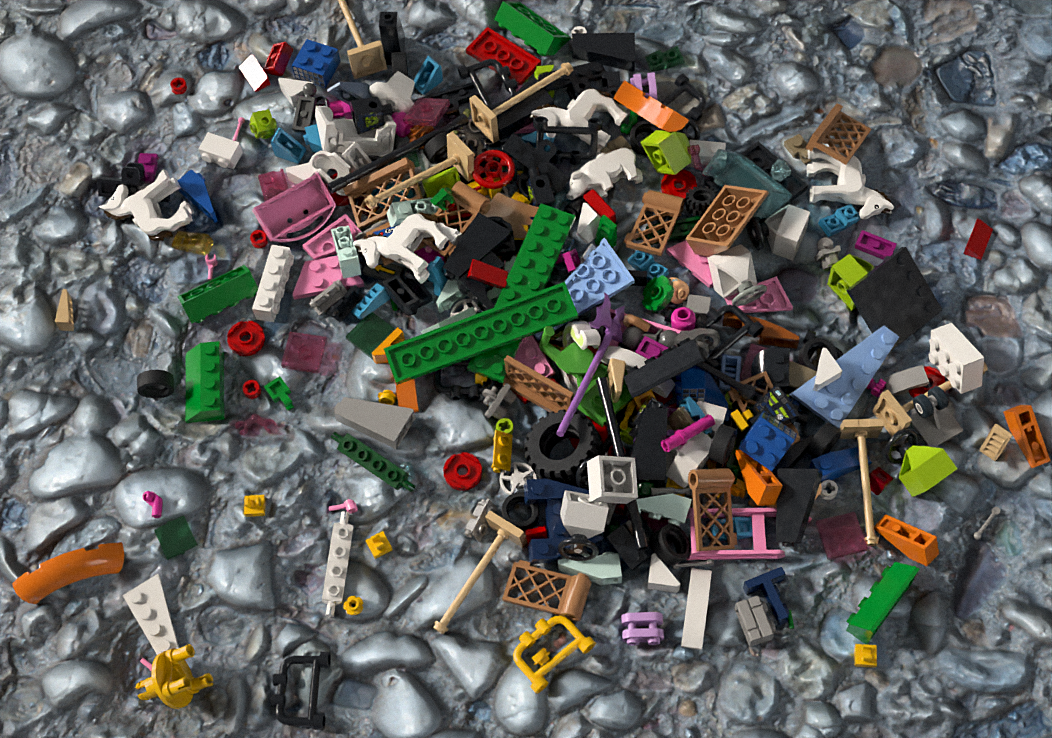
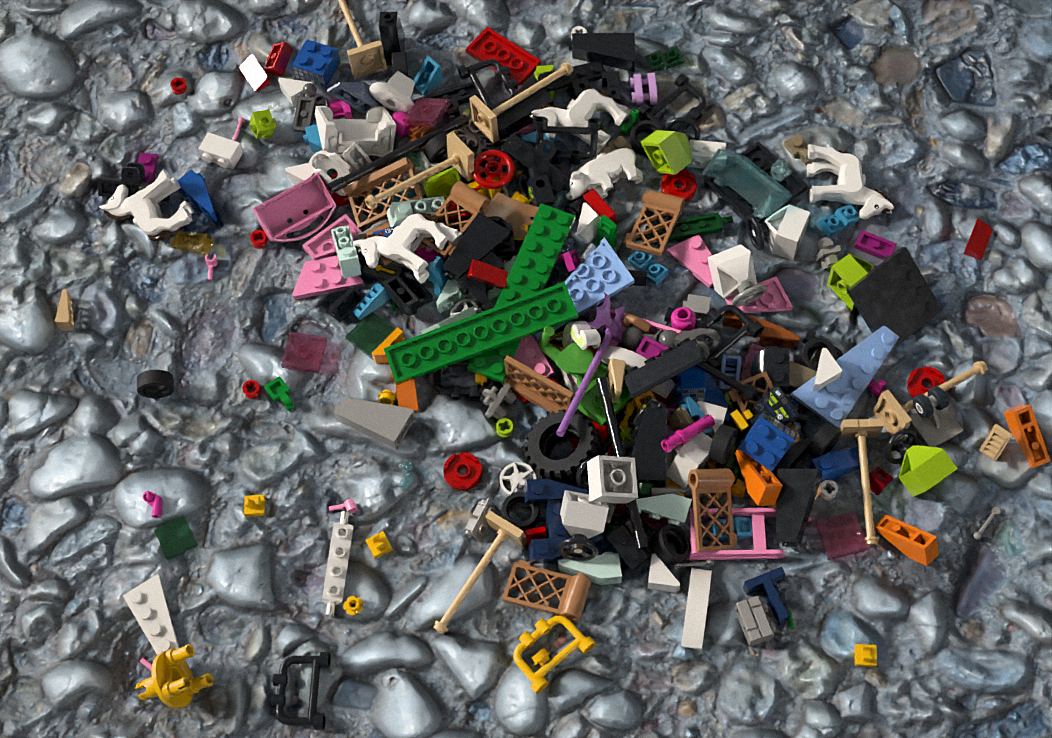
(69, 569): orange brick -> none
(205, 383): green slope -> none
(218, 294): green slope -> none
(249, 347): red tile -> none
(255, 418): clear pink arm -> none
(272, 183): clear pink plate -> none
(273, 283): white brick -> none
(287, 147): dark azure slope -> none
(328, 297): light grey hinge -> none
(369, 114): black torso -> none
(373, 461): dark green plate -> none
(441, 197): green tile -> none
(502, 451): yellow hinge -> none
(531, 28): green slope -> none
(635, 636): lavender brick -> none
(649, 108): orange brick -> none
(659, 302): green tile -> none
(681, 291): light nougat head -> none
(694, 151): clear pink arm -> none
(700, 199): black tyre -> none
(724, 219): medium nougat slope -> none
(828, 128): medium nougat fence -> none
(881, 601): green slope -> none
(907, 379): light grey slope -> none
(956, 358): white brick -> none

